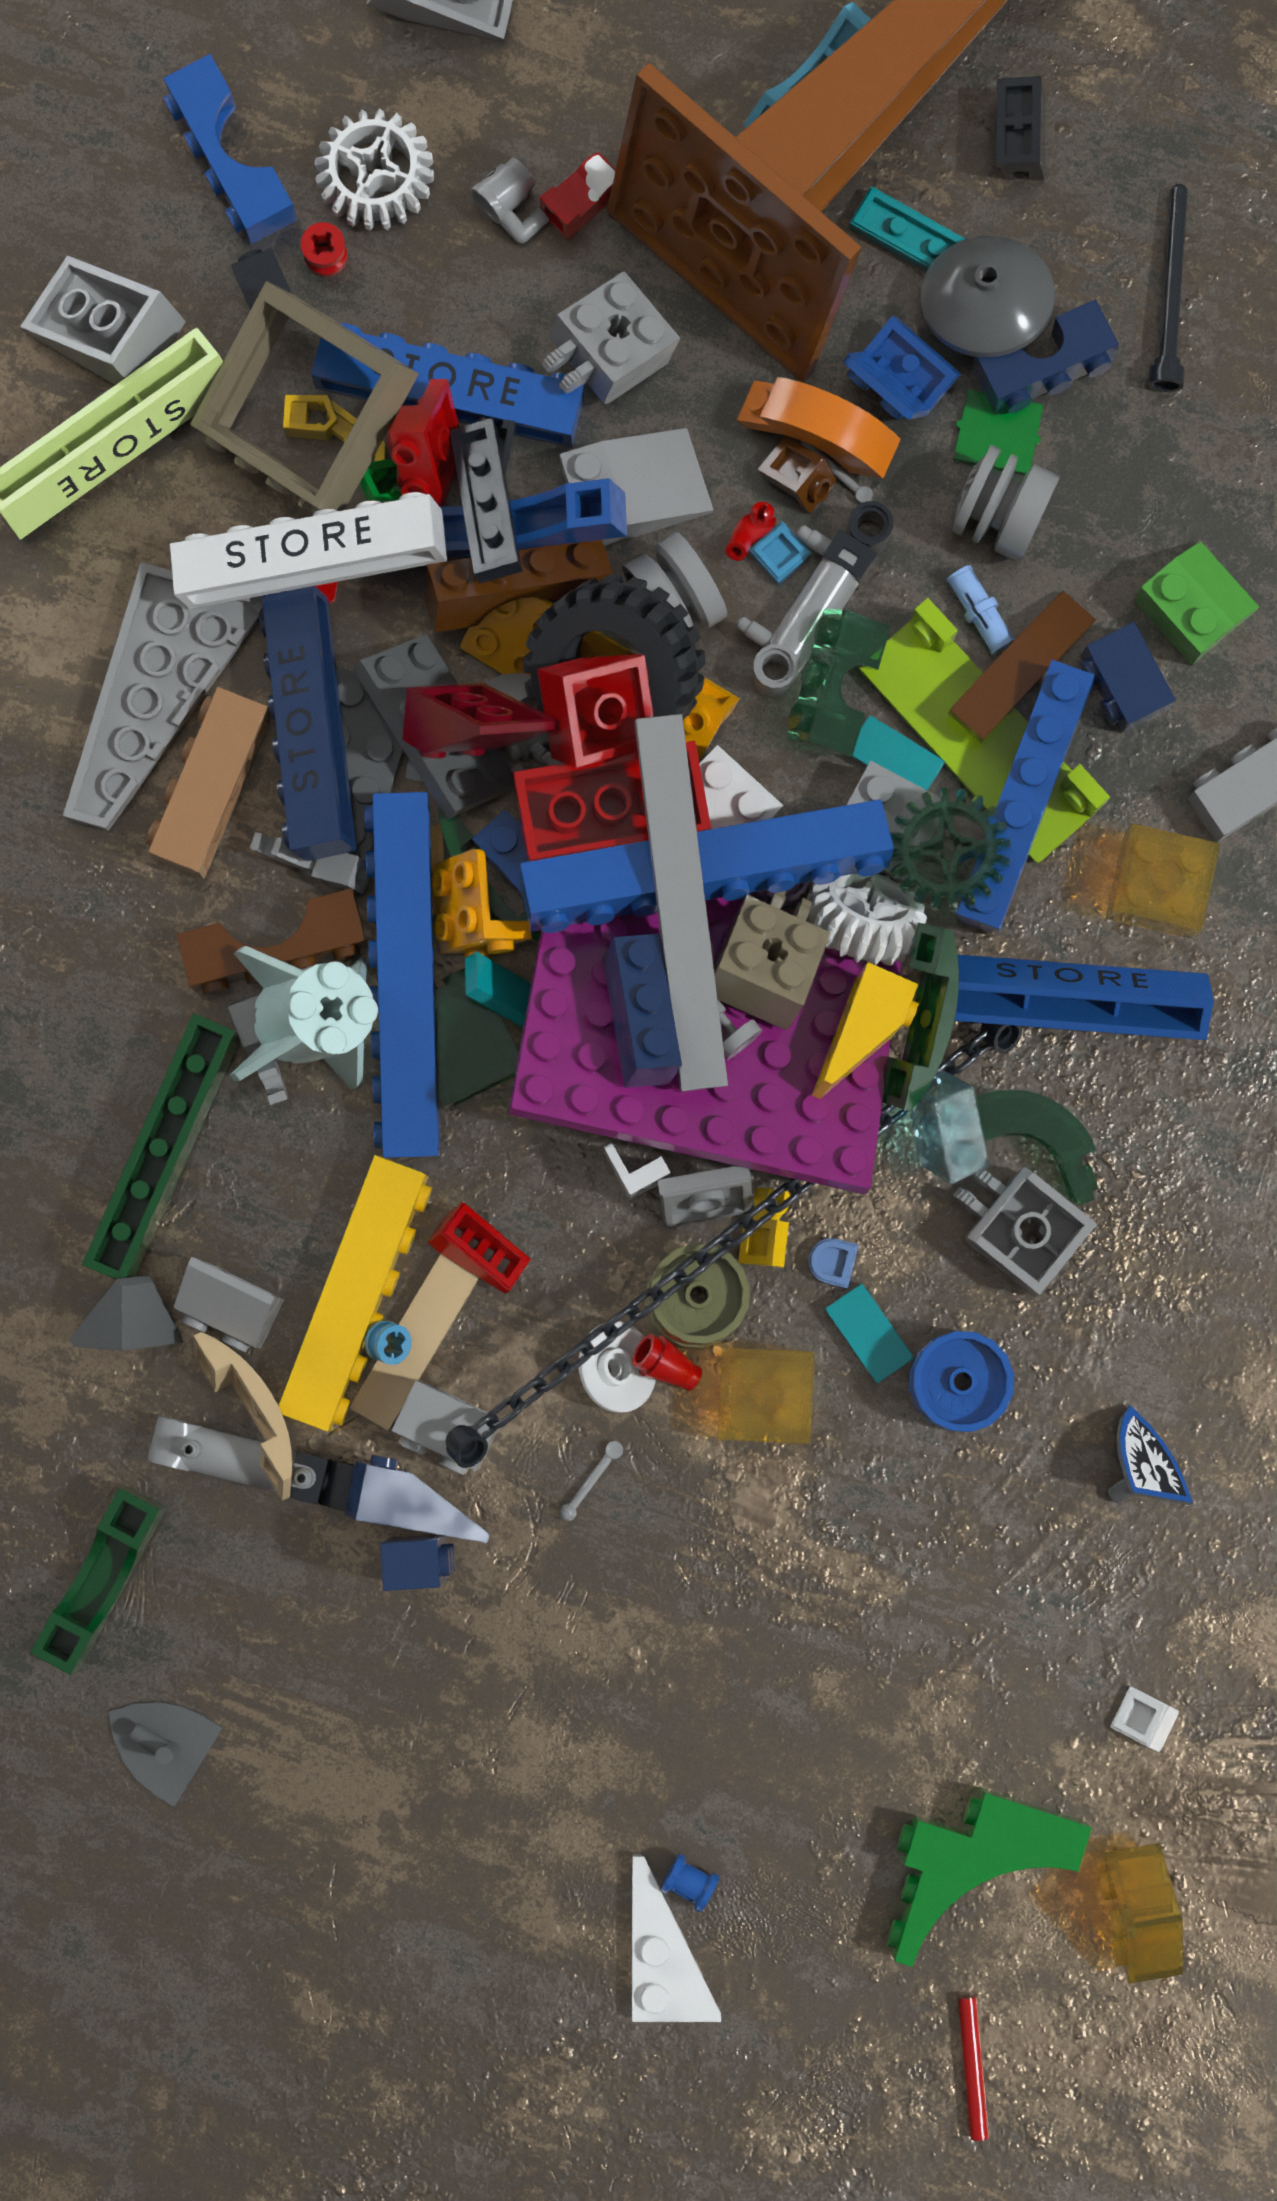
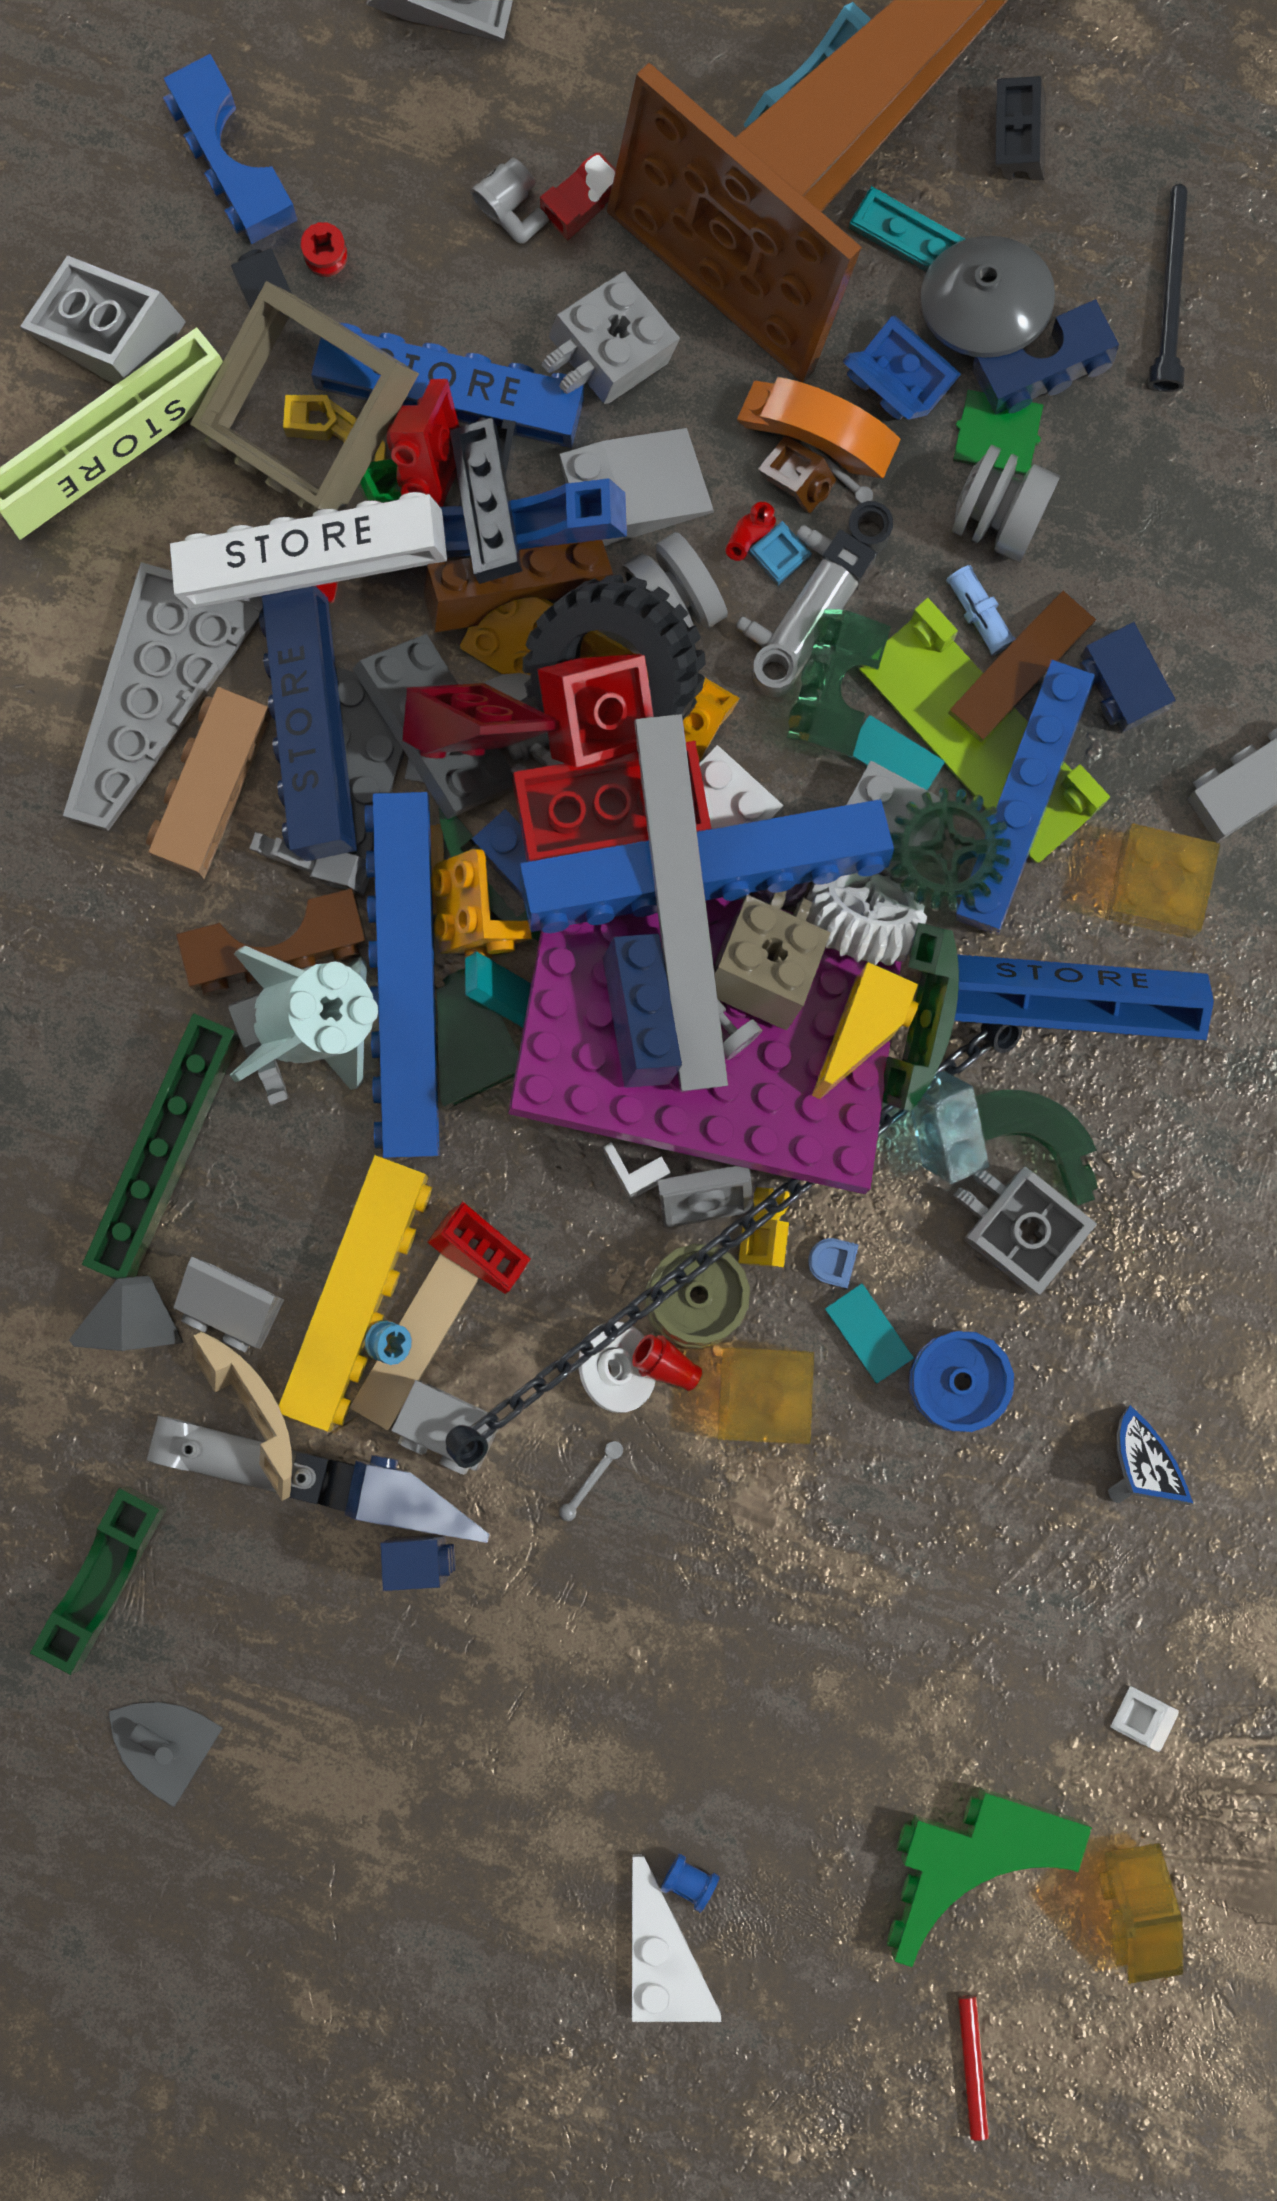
(345, 152): white gear -> none
(1195, 602): bright green slope -> none

